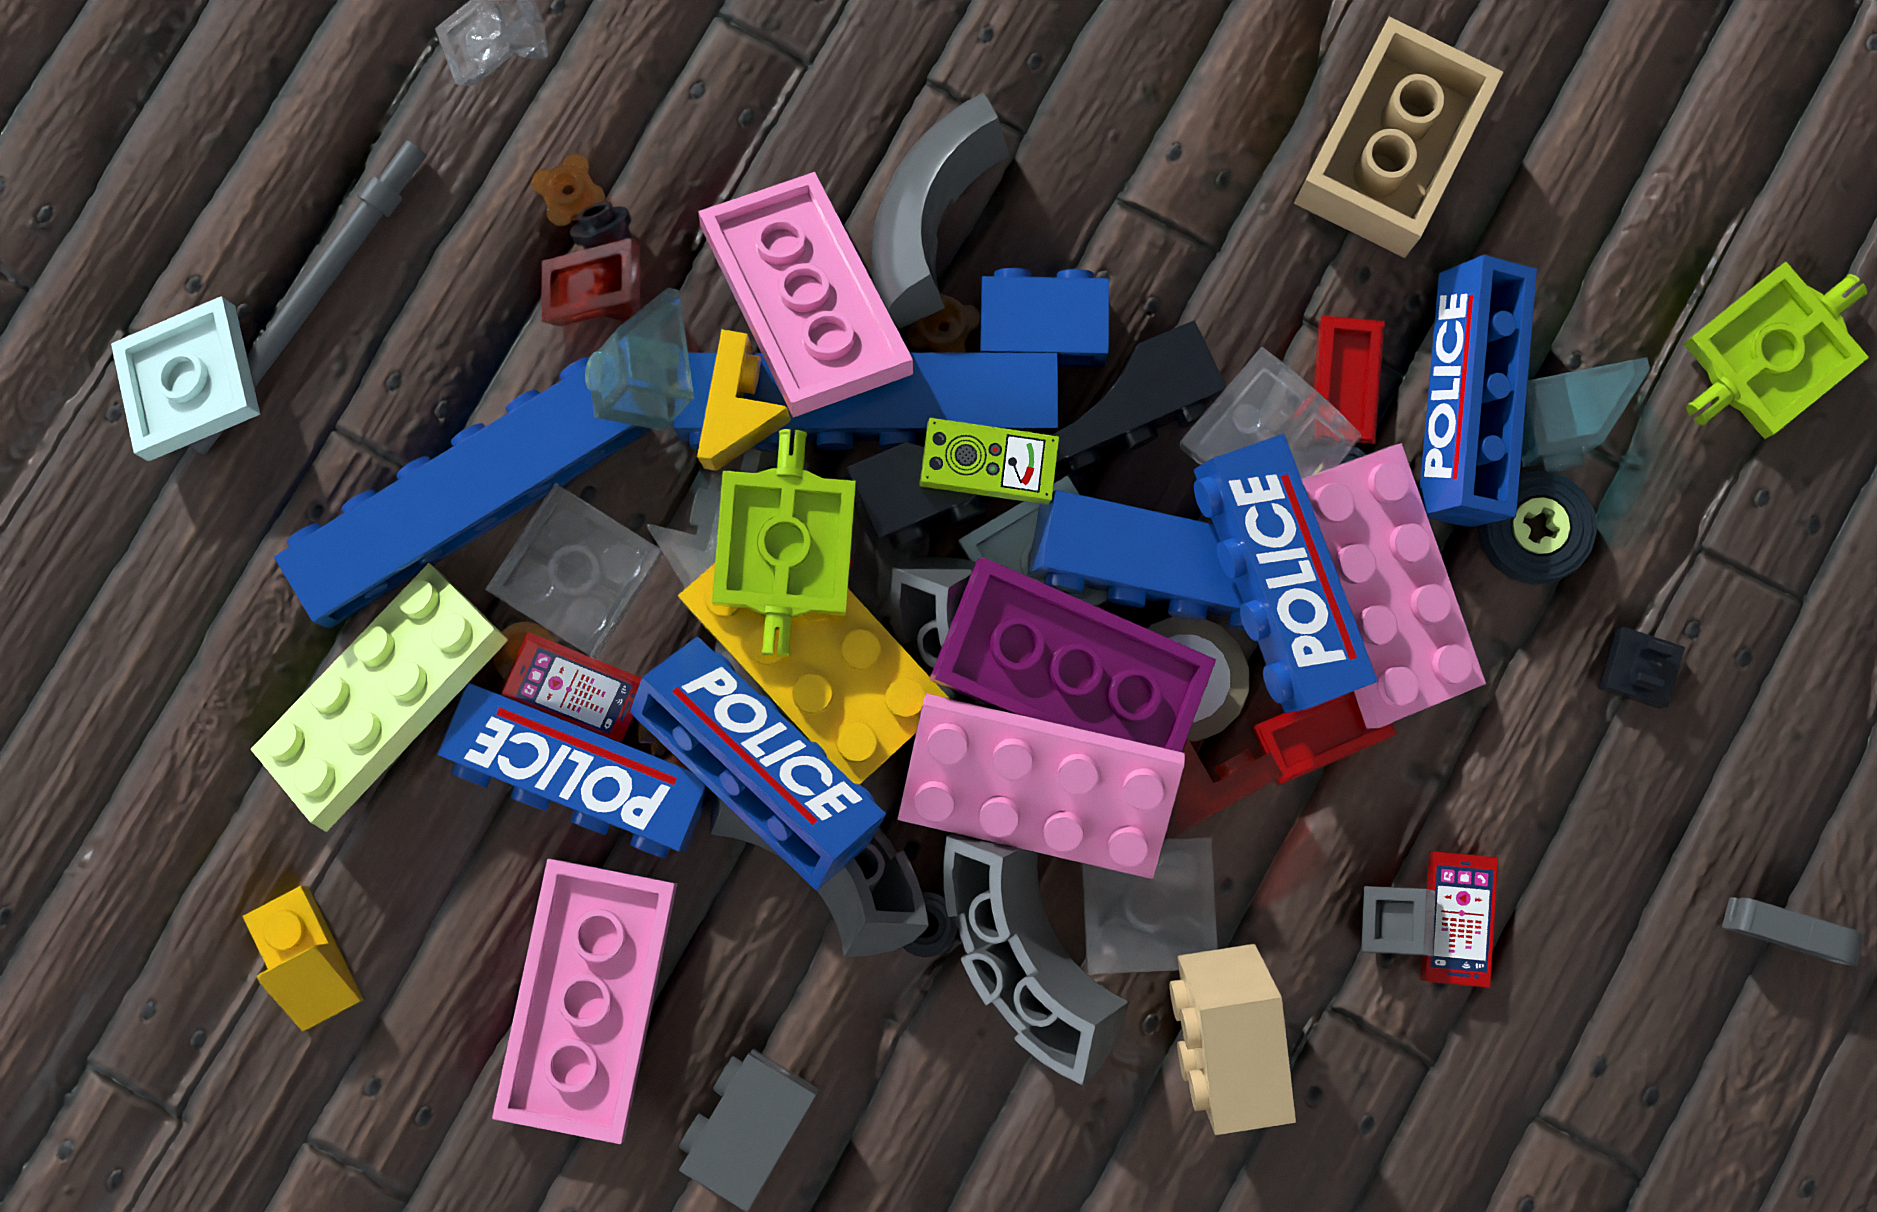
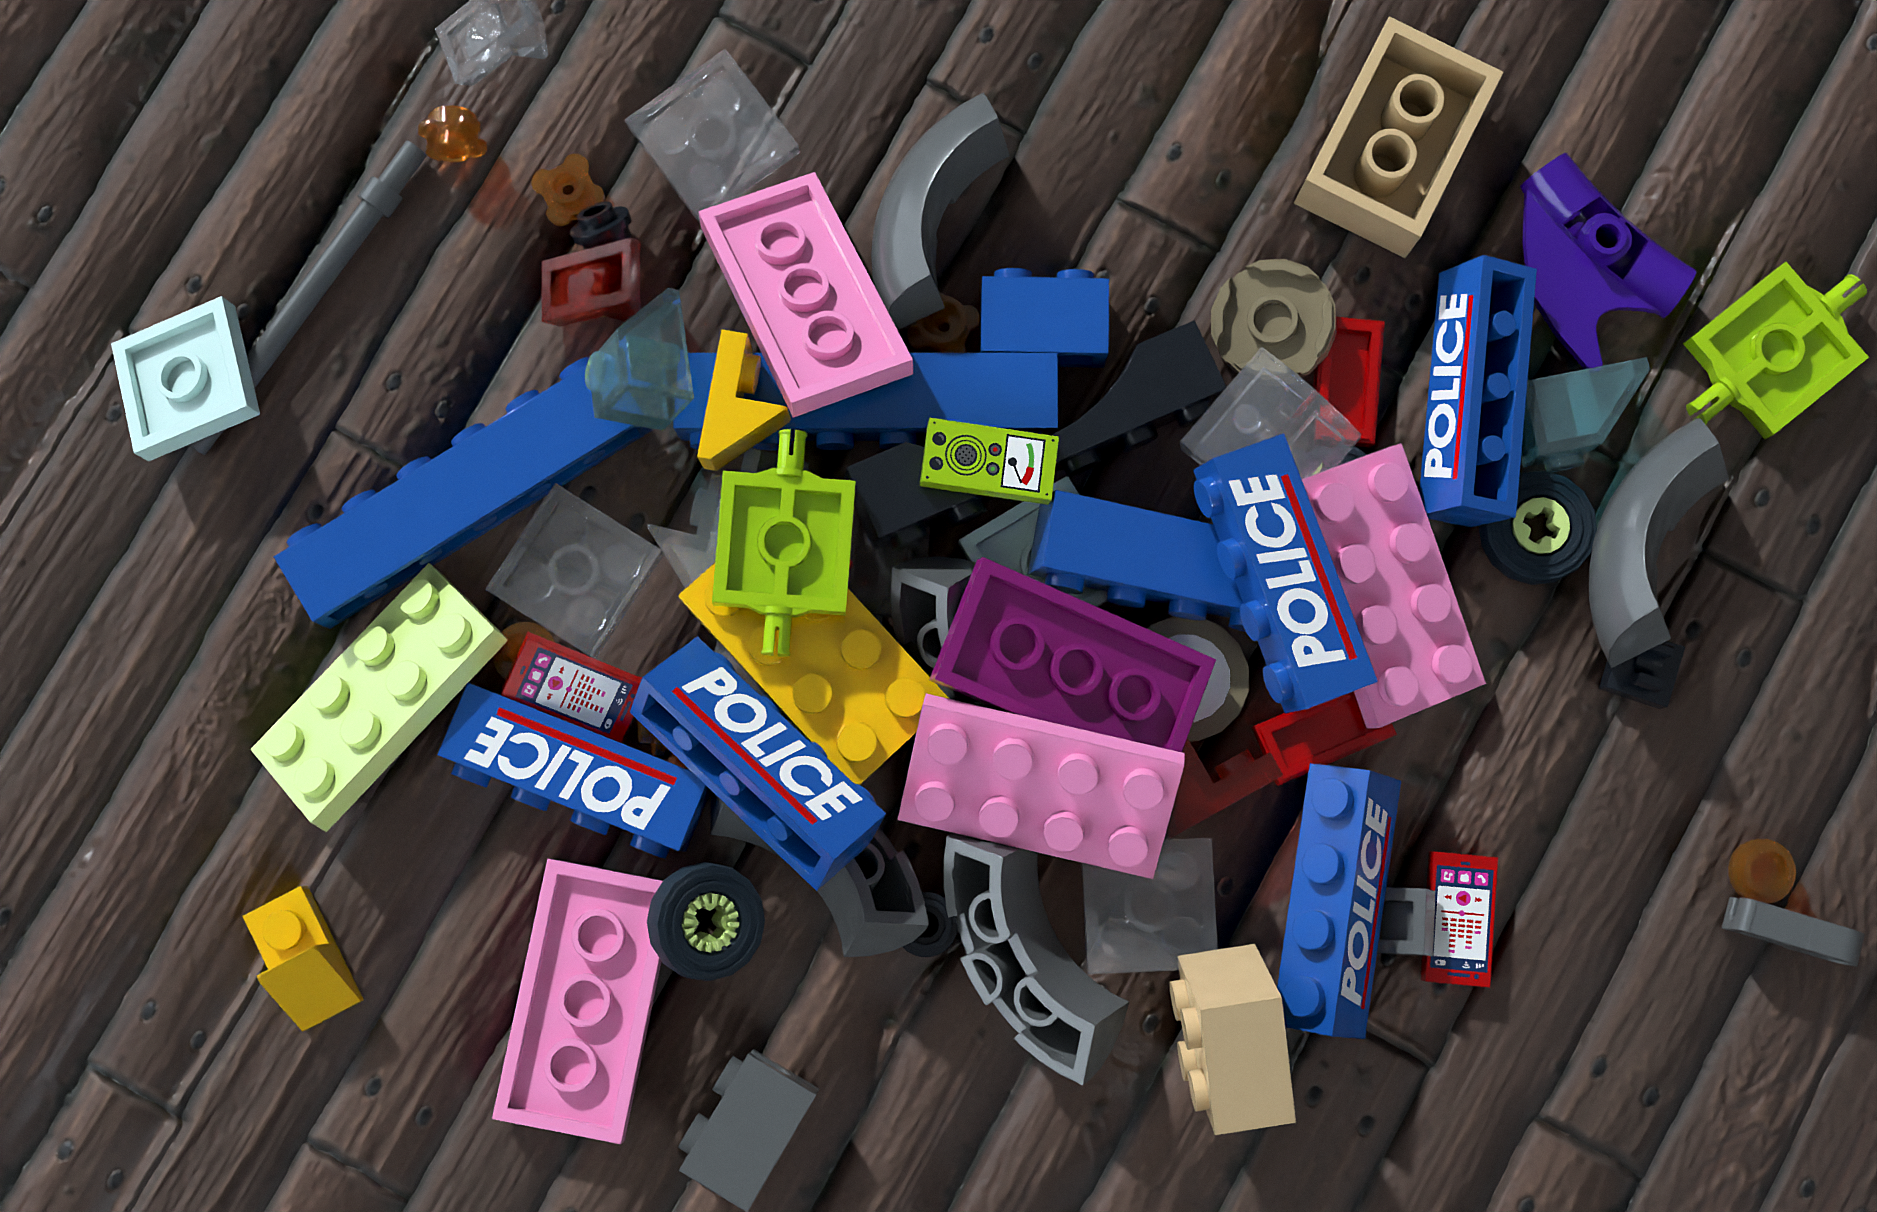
(452, 134): none -> clear orange plate
(712, 134): none -> clear plate
(737, 919): none -> black bush
(1274, 308): none -> dark tan tile
(1337, 900): none -> blue brick
(1591, 259): none -> dark purple pin
(1632, 531): none -> dark grey brick
(1762, 870): none -> clear orange plate

